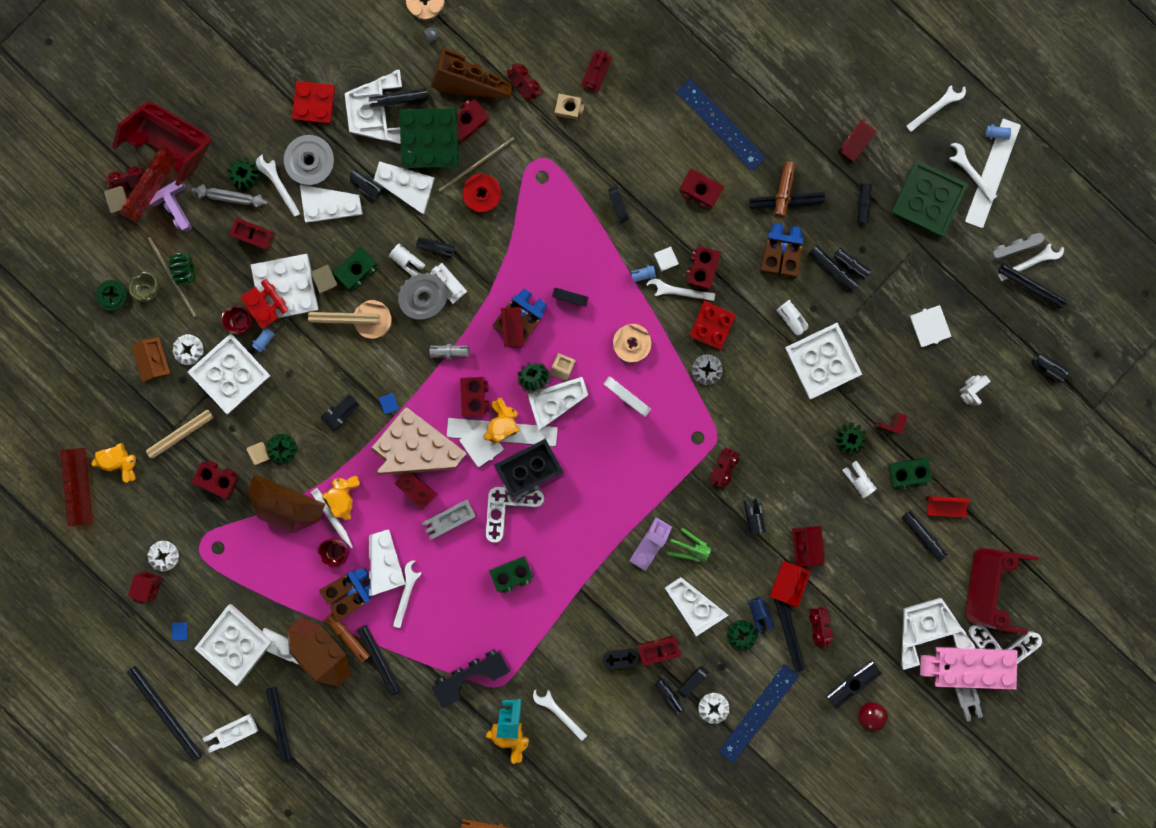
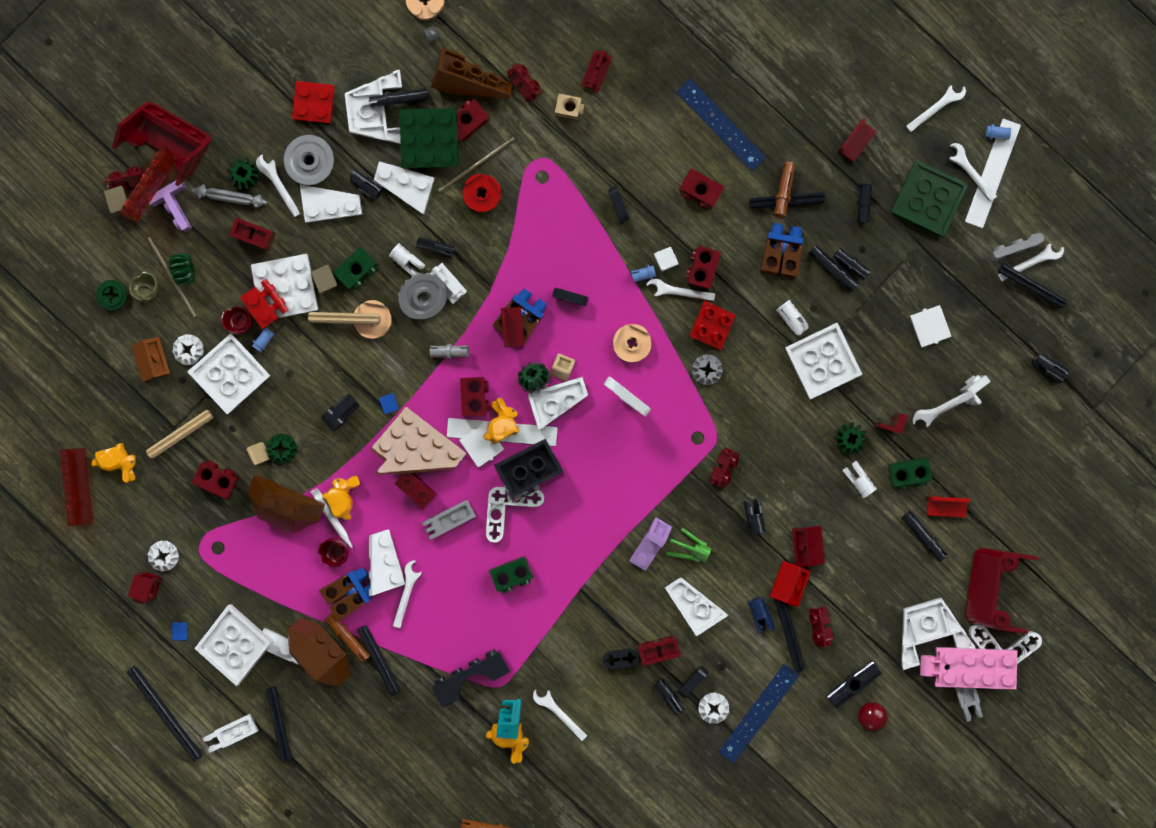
(733, 633): dark green gear -> none
(930, 414): none -> white piece

